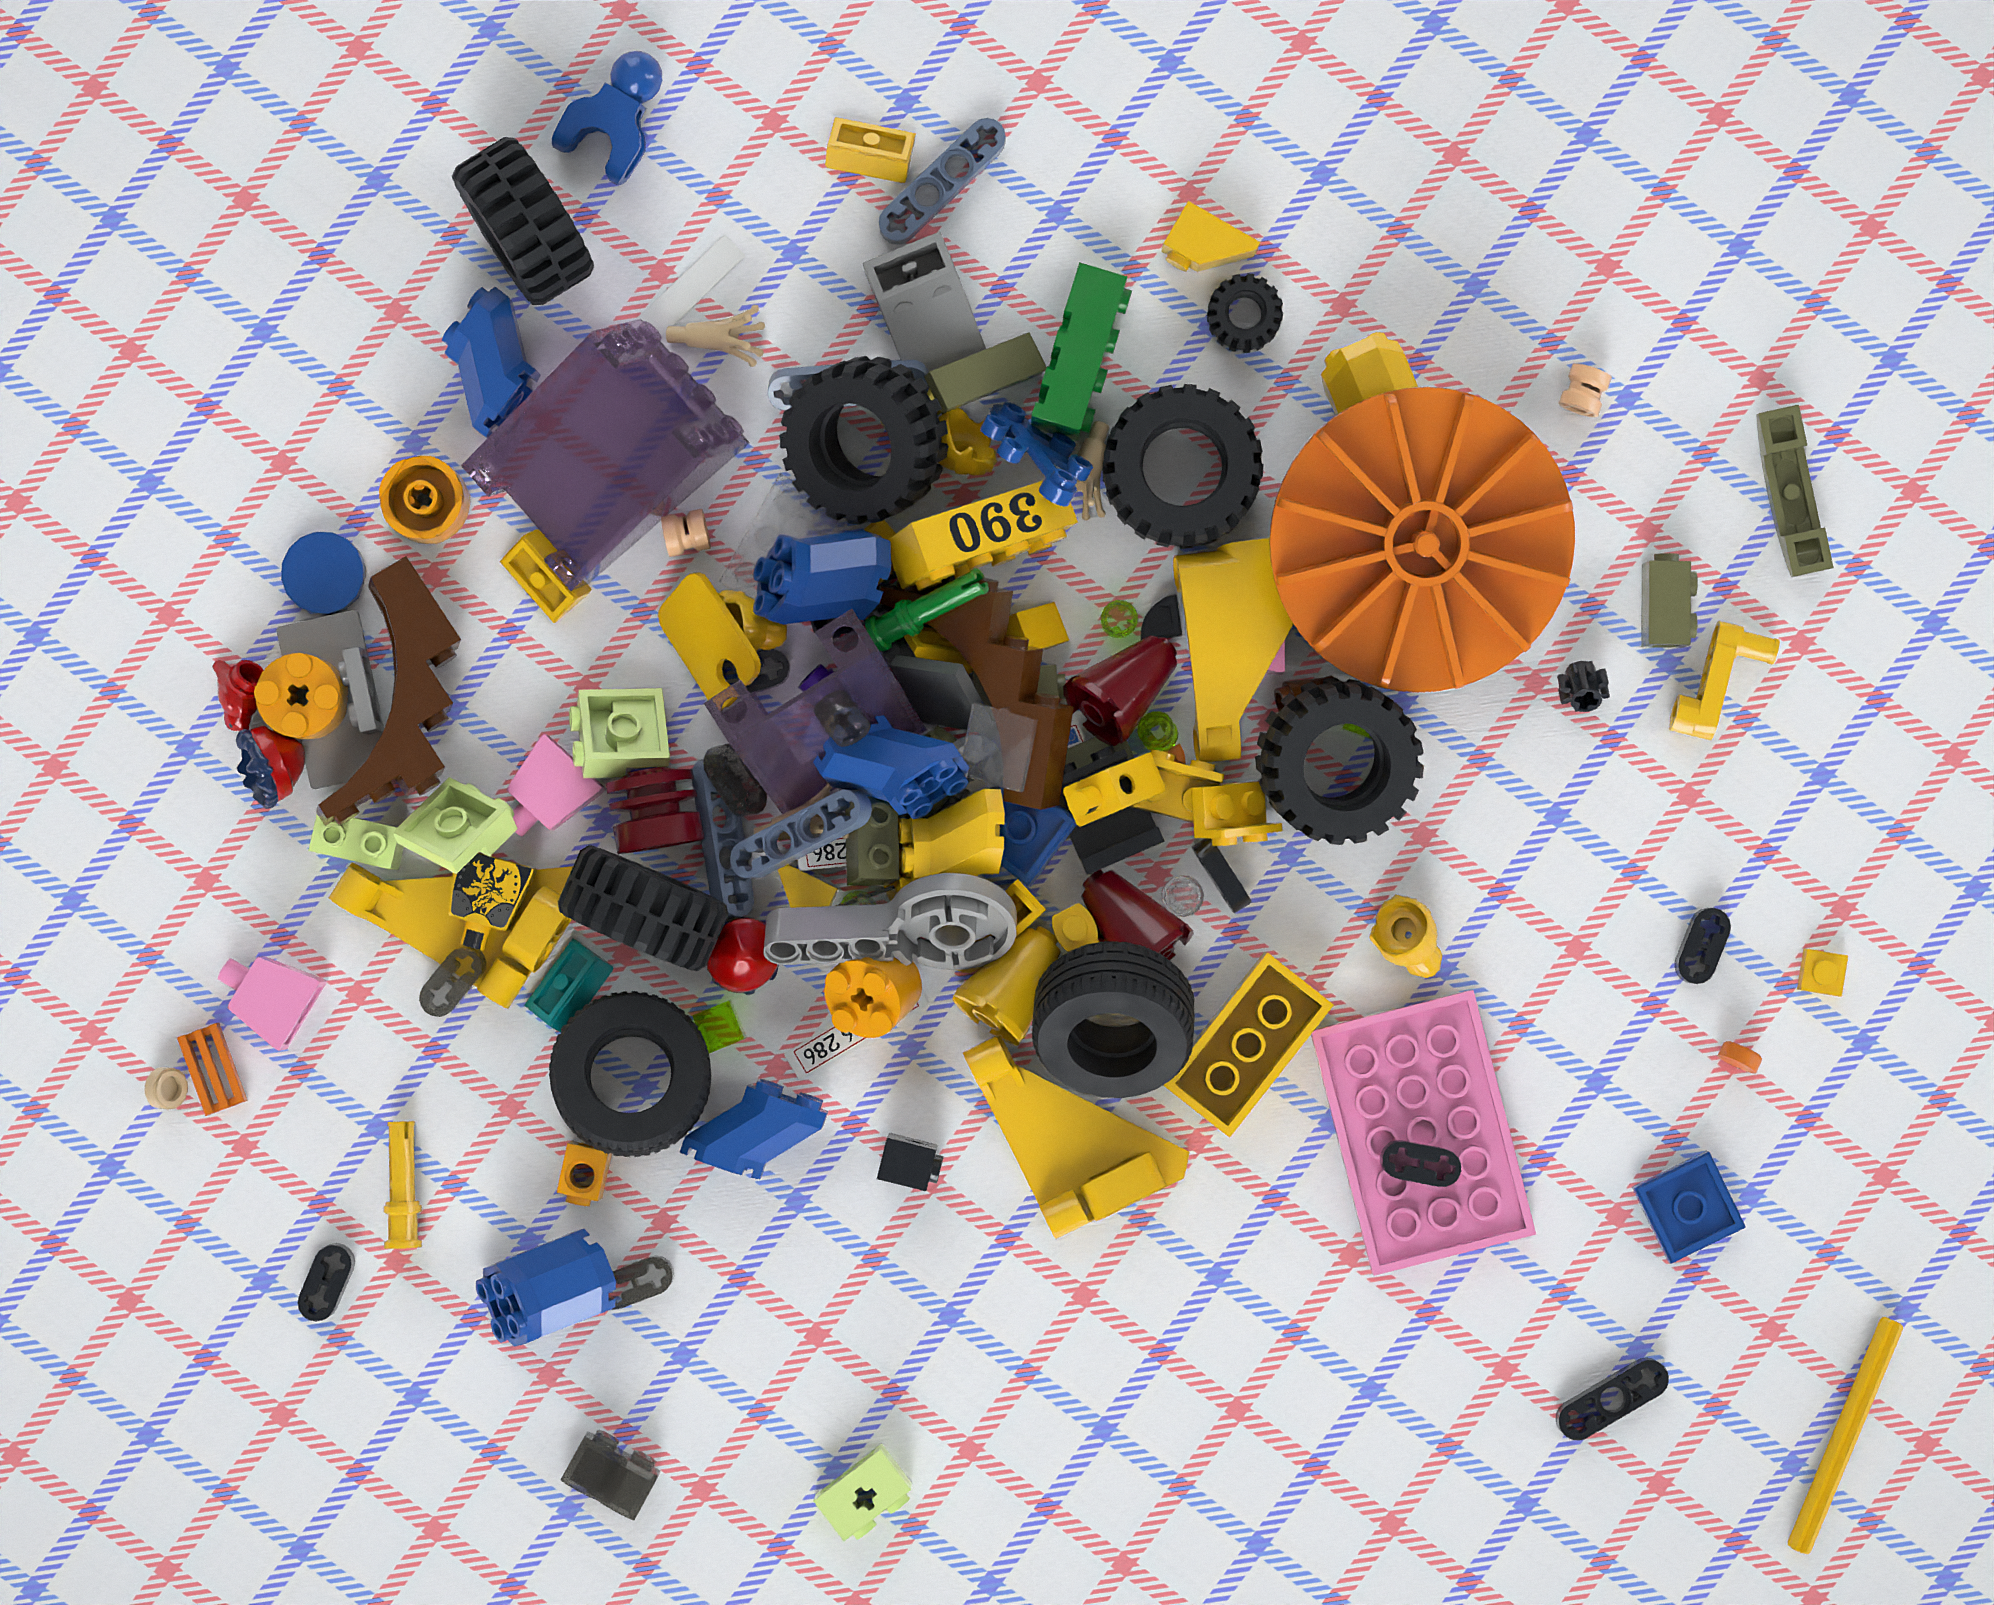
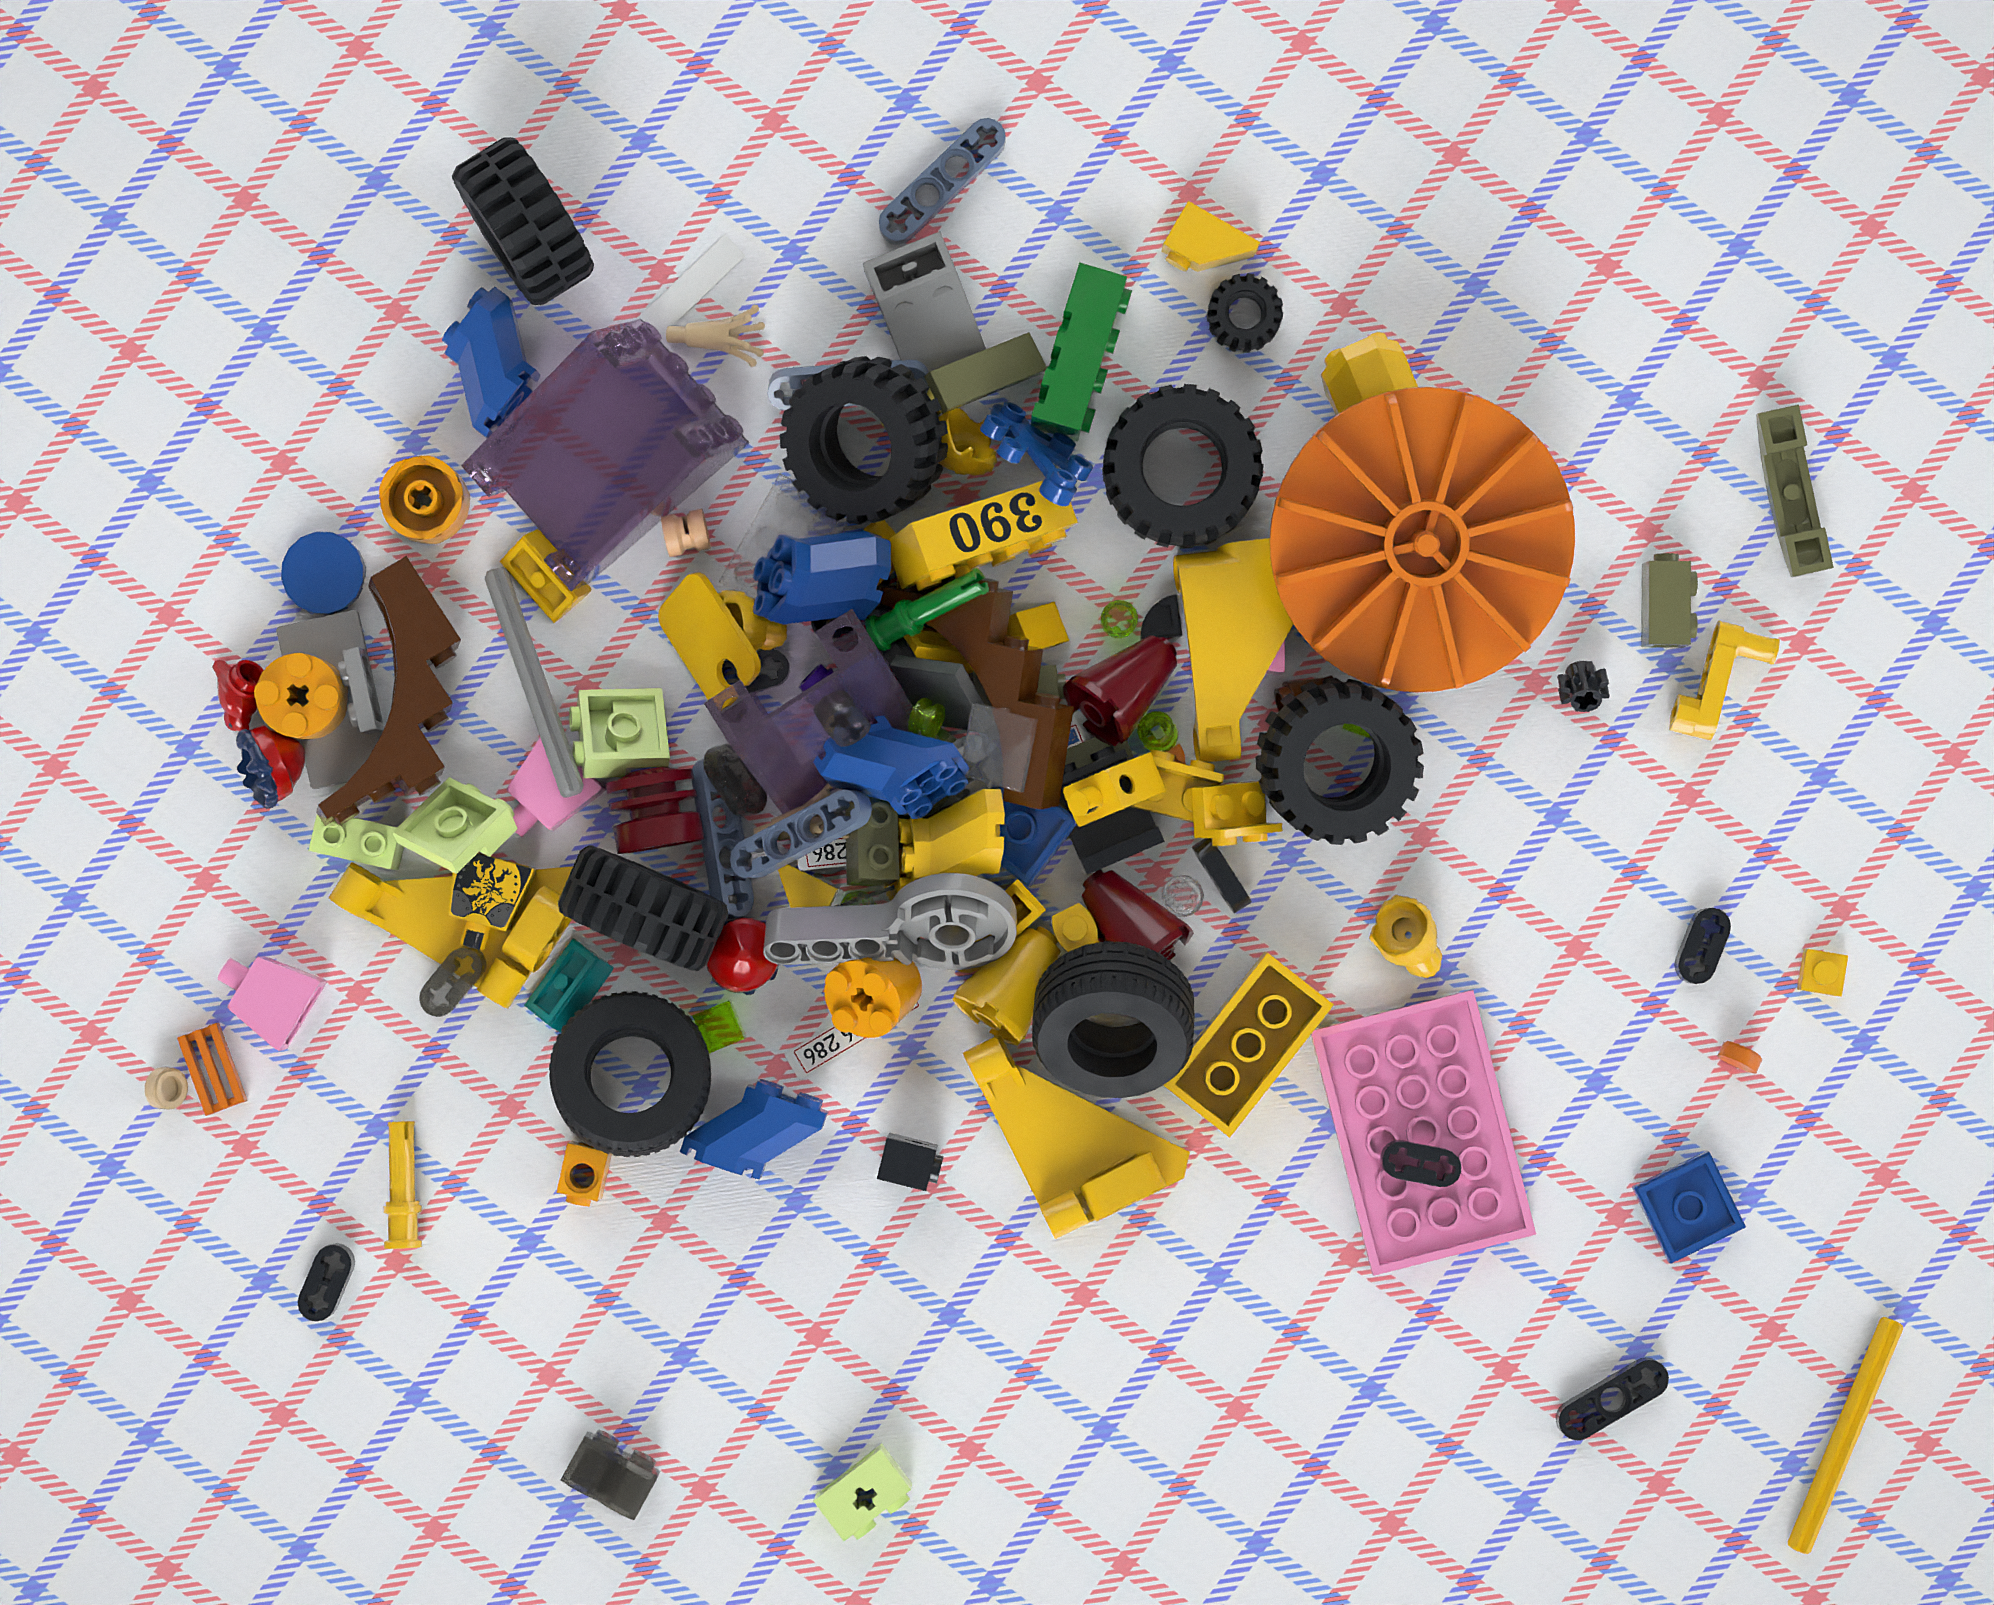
(534, 682): none -> light grey axle
(547, 1288): blue brick -> none
(614, 111): blue piece -> none
(645, 1290): clear smoke beam -> none
(869, 150): yellow slope -> none
(926, 718): none -> clear neon green bush
(1093, 451): tan piece -> none
(1585, 390): light nougat wheel -> none

